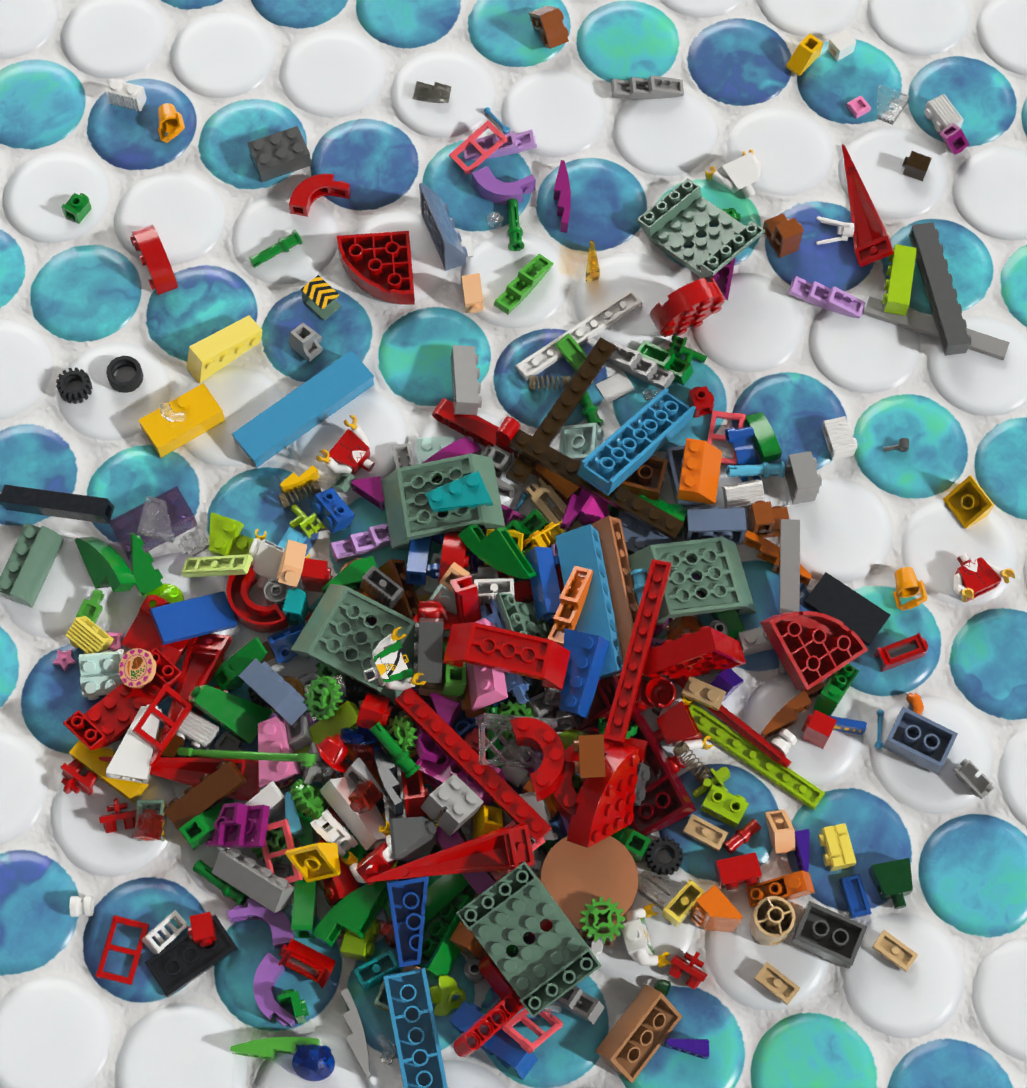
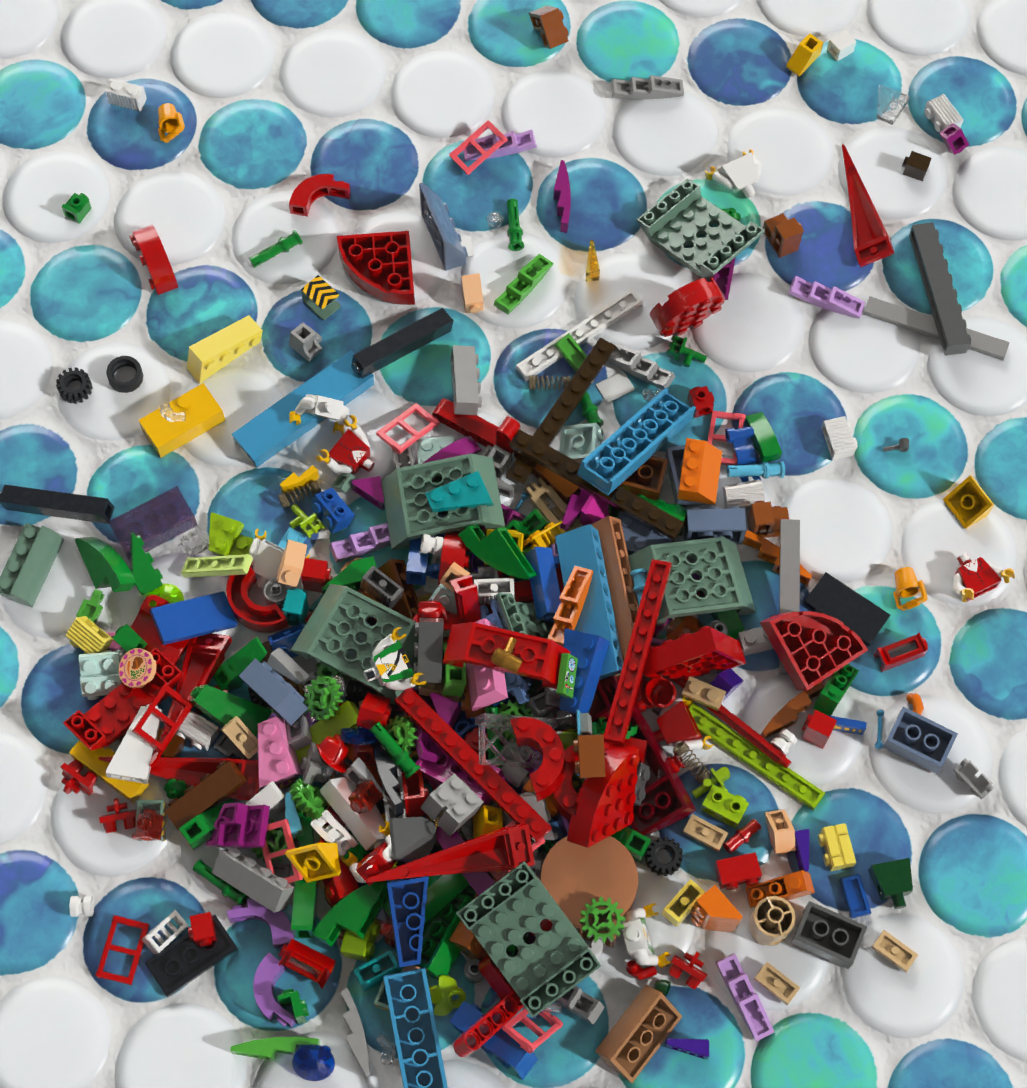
(64, 659): bright pink piece -> none
(128, 638): none -> green brick
(155, 520): clear wing -> none
(175, 788): none -> green plant
(241, 737): none -> tan plate
(279, 154): dark grey brick -> none
(286, 666): none -> light grey slope
(306, 758): bright green hinge -> none
(321, 407): none -> white torso
(401, 343): none -> black brick
(431, 544): none -> white wheel
(432, 93): clear smoke slope -> none
(434, 422): none -> coral window
(499, 191): medium lavender arch -> none
(505, 129): dark azure hinge -> none
(505, 659): none -> pearl gold piece
(567, 675): none -> bright green tile
(585, 725): none -> piece
(638, 972): none -> red arm
(658, 888): clear wing -> none
(667, 360): green slope -> none
(745, 997): none -> lavender slope
(802, 477): light grey piece -> none
(844, 229): white plant -> none
(858, 107): bright pink tile -> none
(900, 280): lime brick -> none

